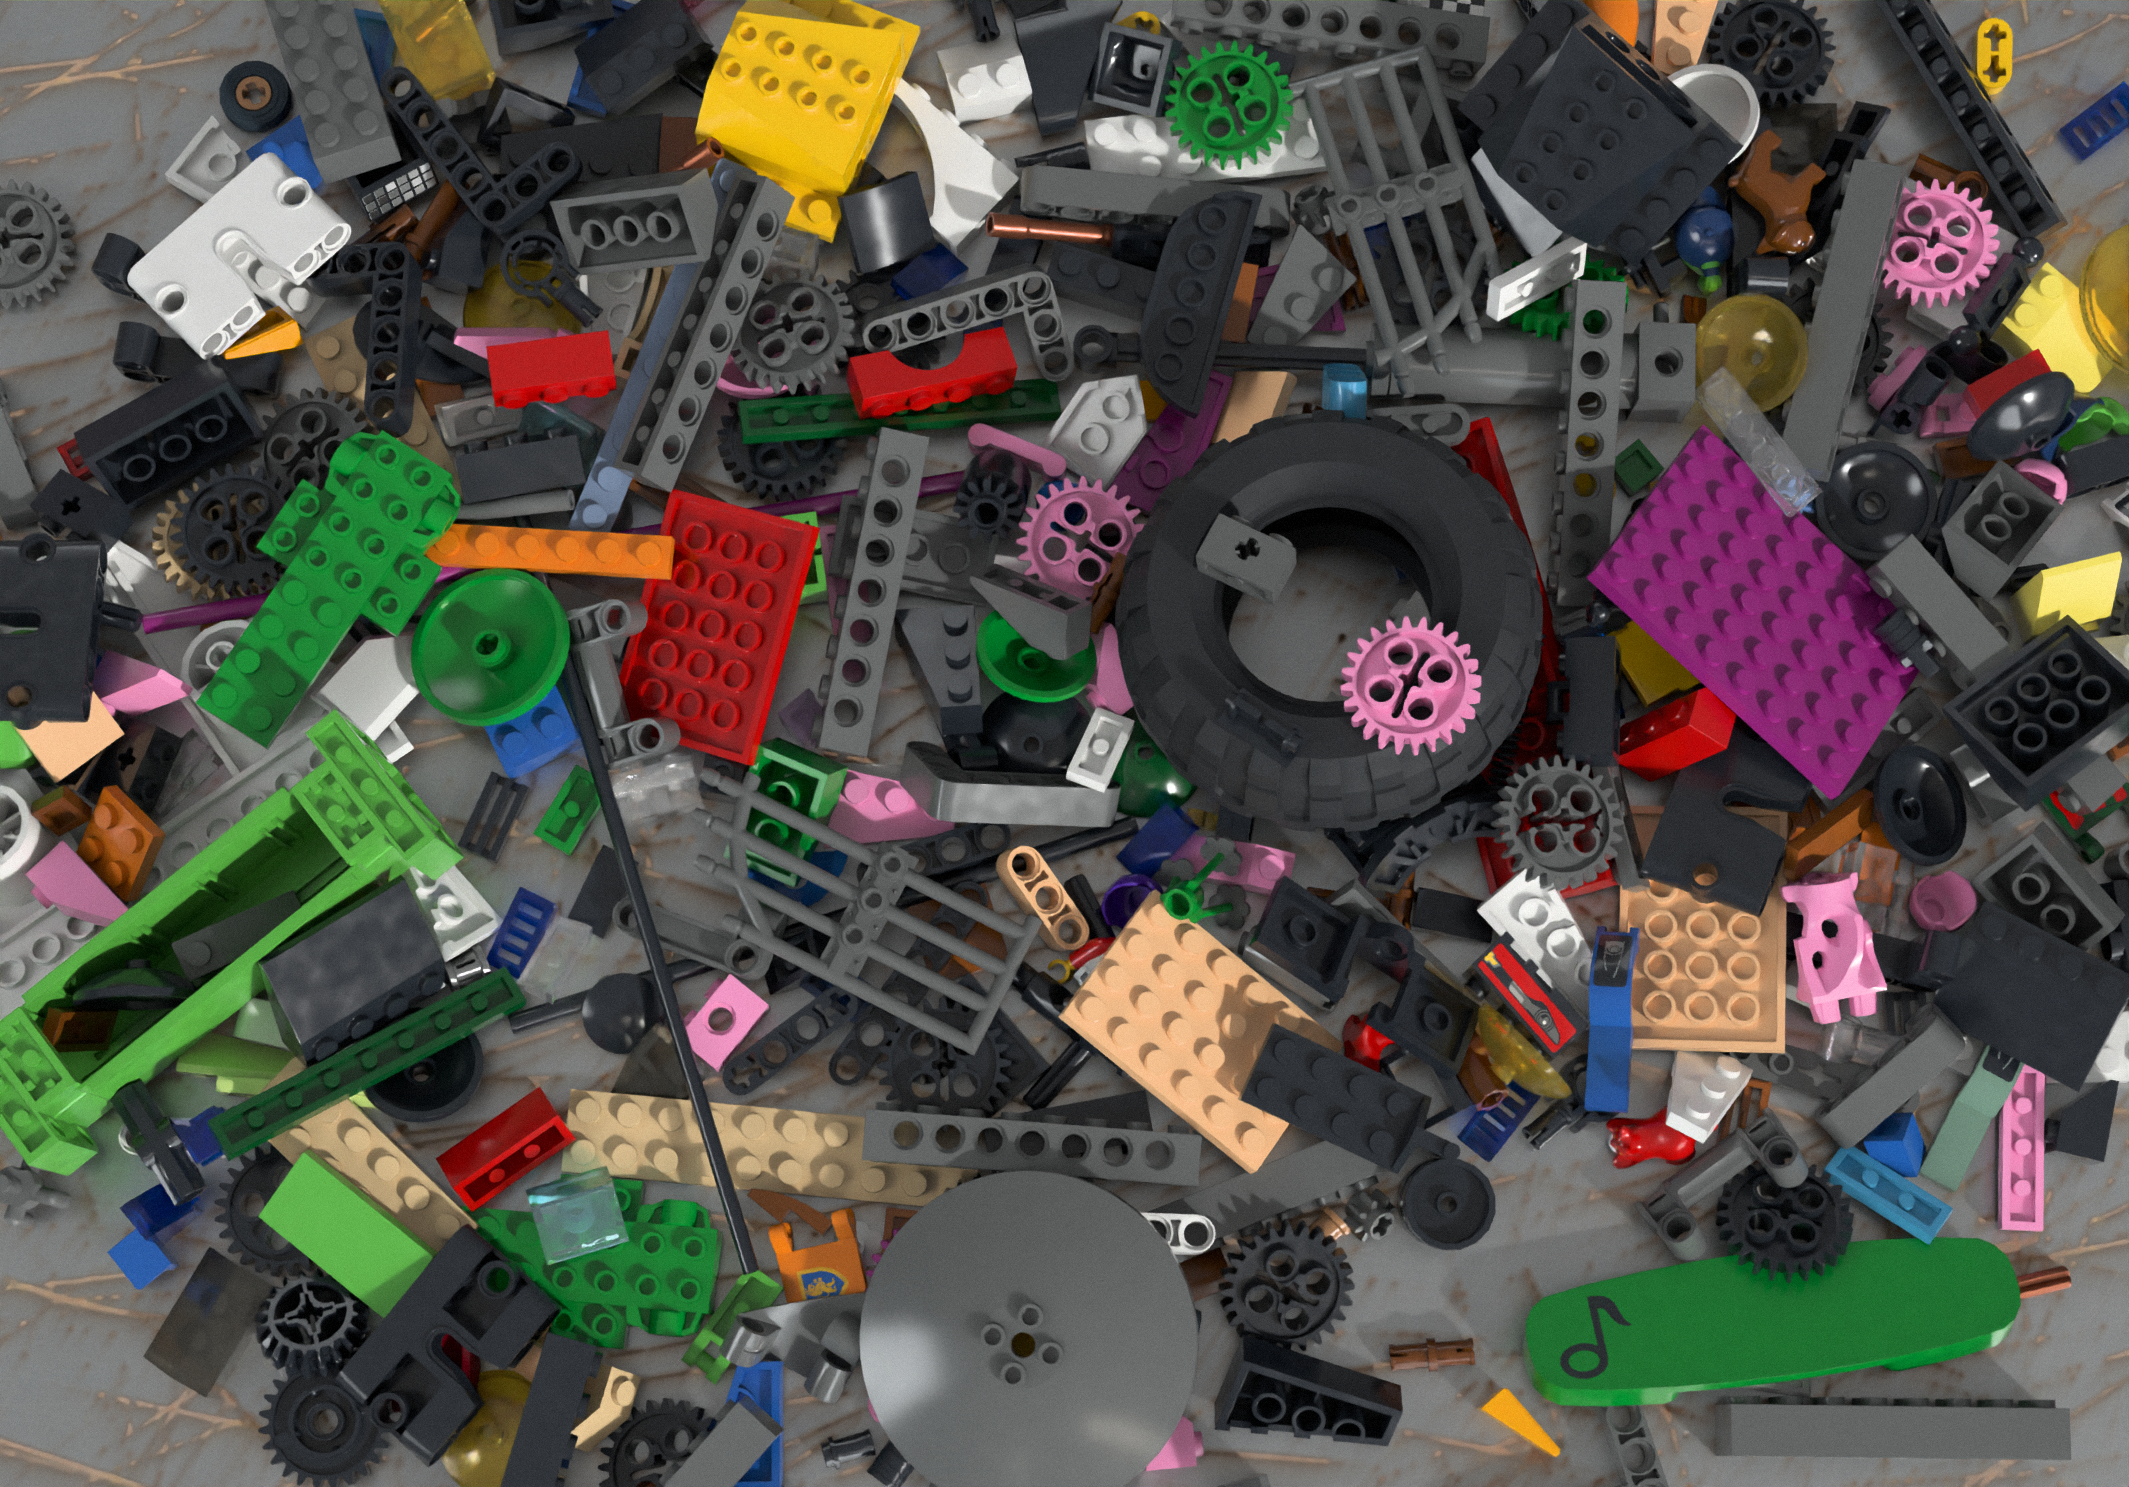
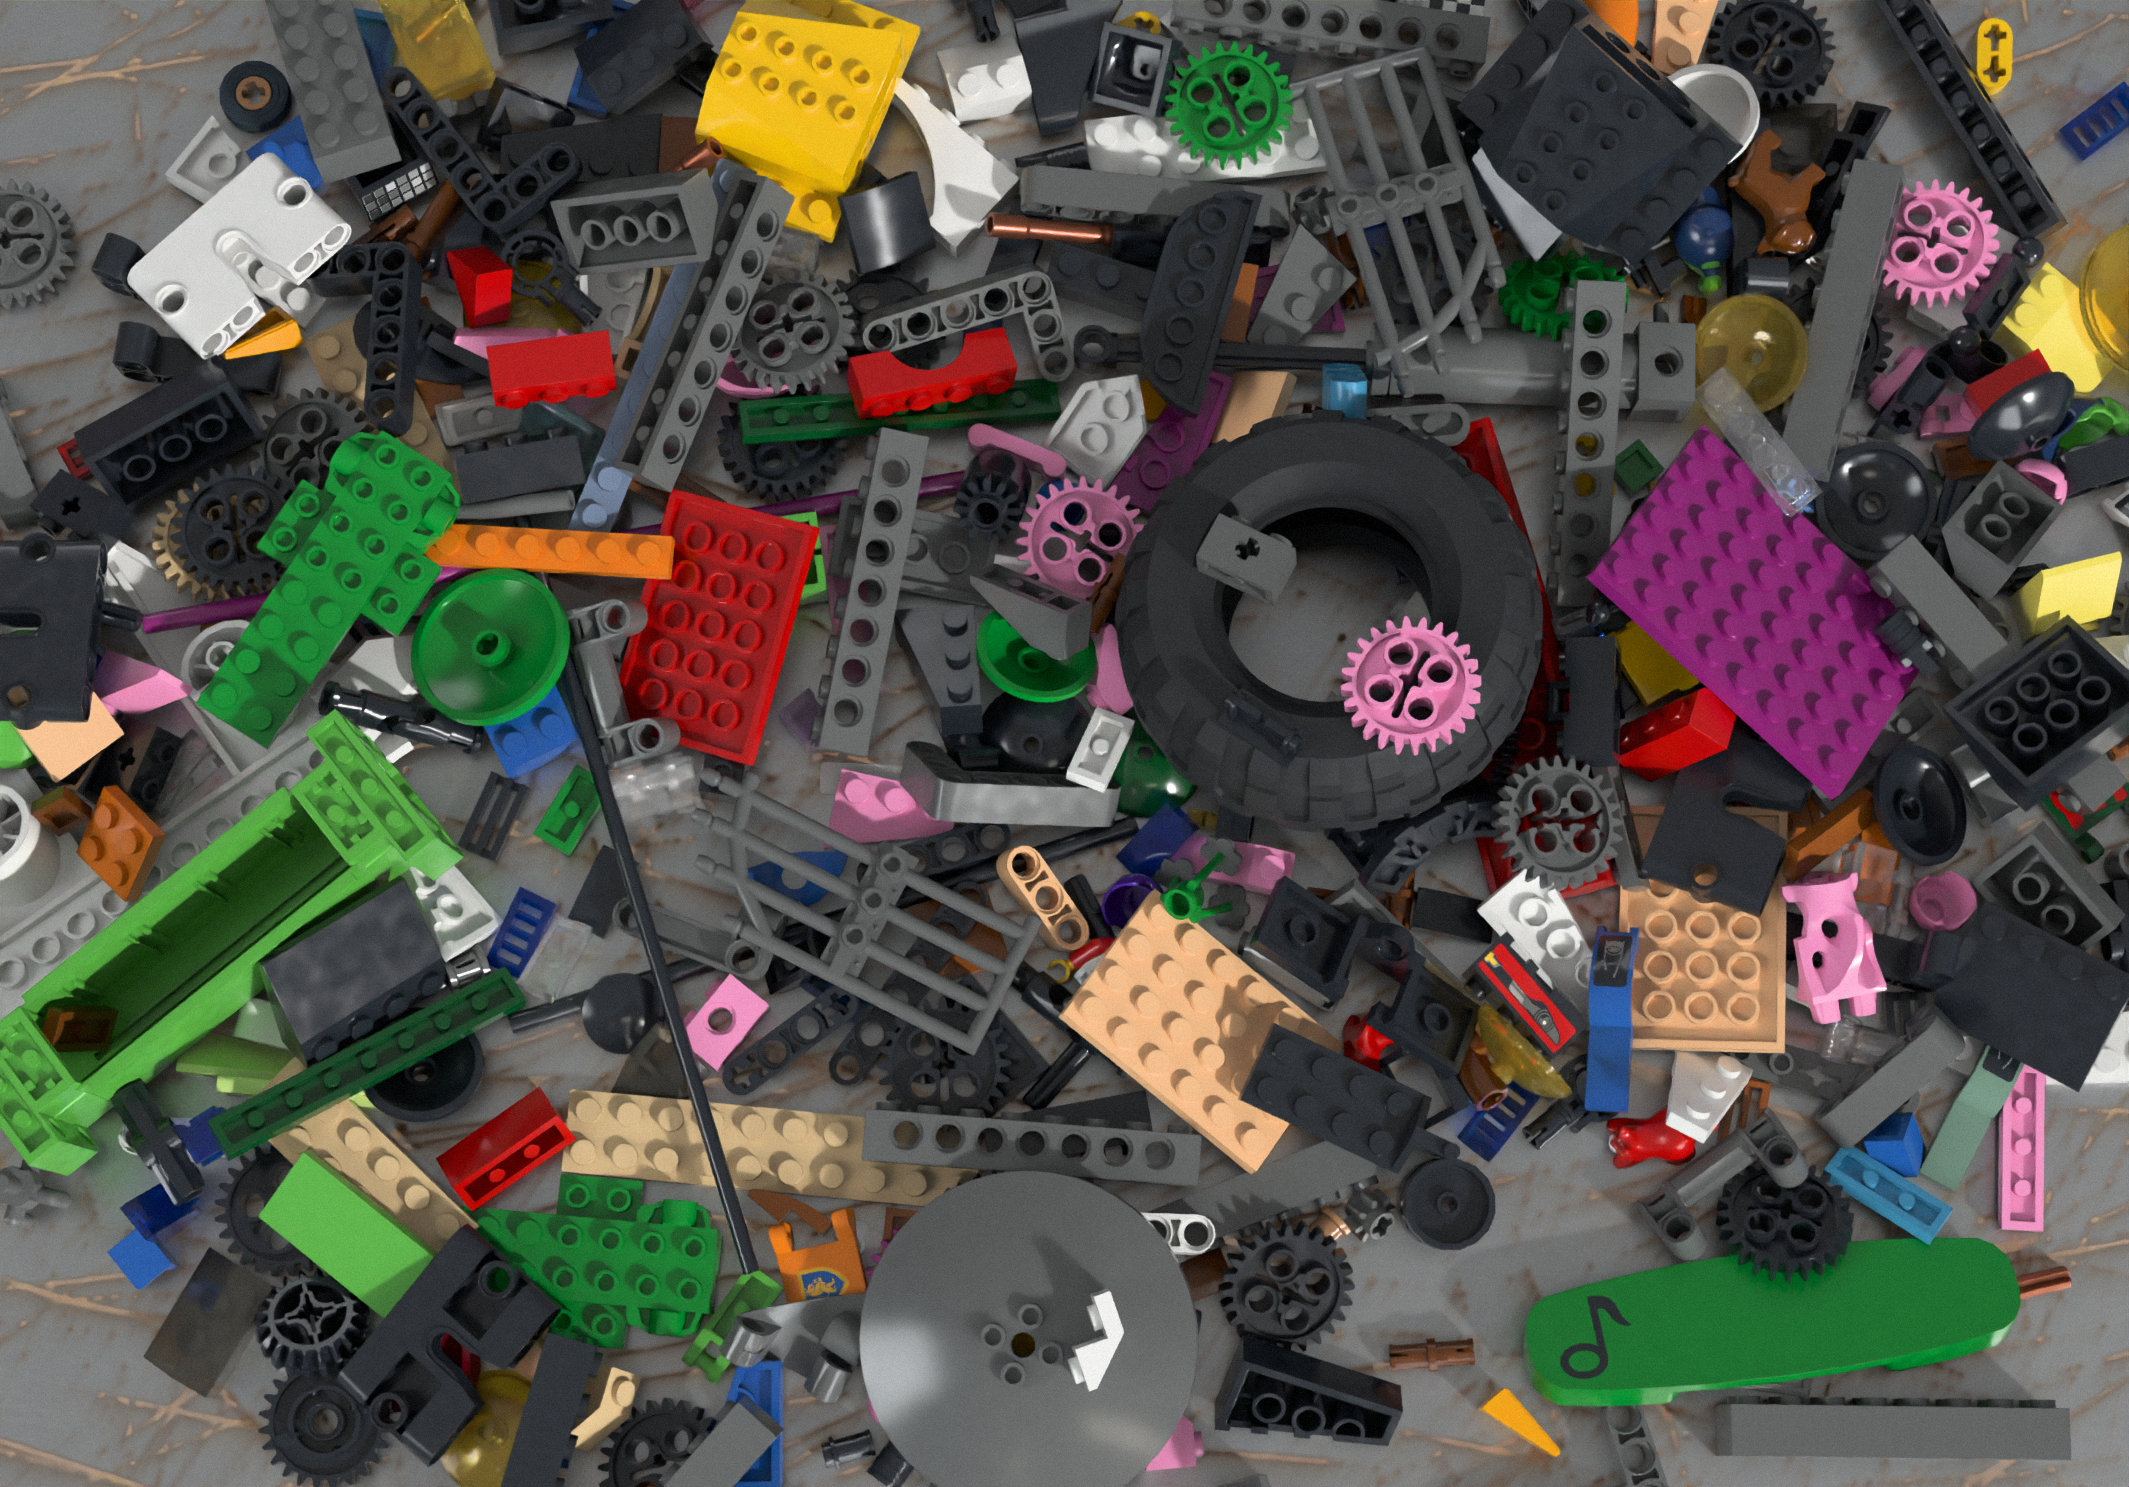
(74, 888): bright pink slope -> none
(134, 989): black dish -> none
(230, 938): dark grey slope -> none
(399, 718): none -> black piece
(482, 285): none -> red slope
(577, 1215): clear light blue slope -> none
(801, 782): green slope -> none
(929, 273): clear blue slope -> none
(1095, 1355): none -> white slope
(1536, 278): white plate -> none
(1928, 169): reddish brown piece -> none
(2083, 1125): black slope -> none

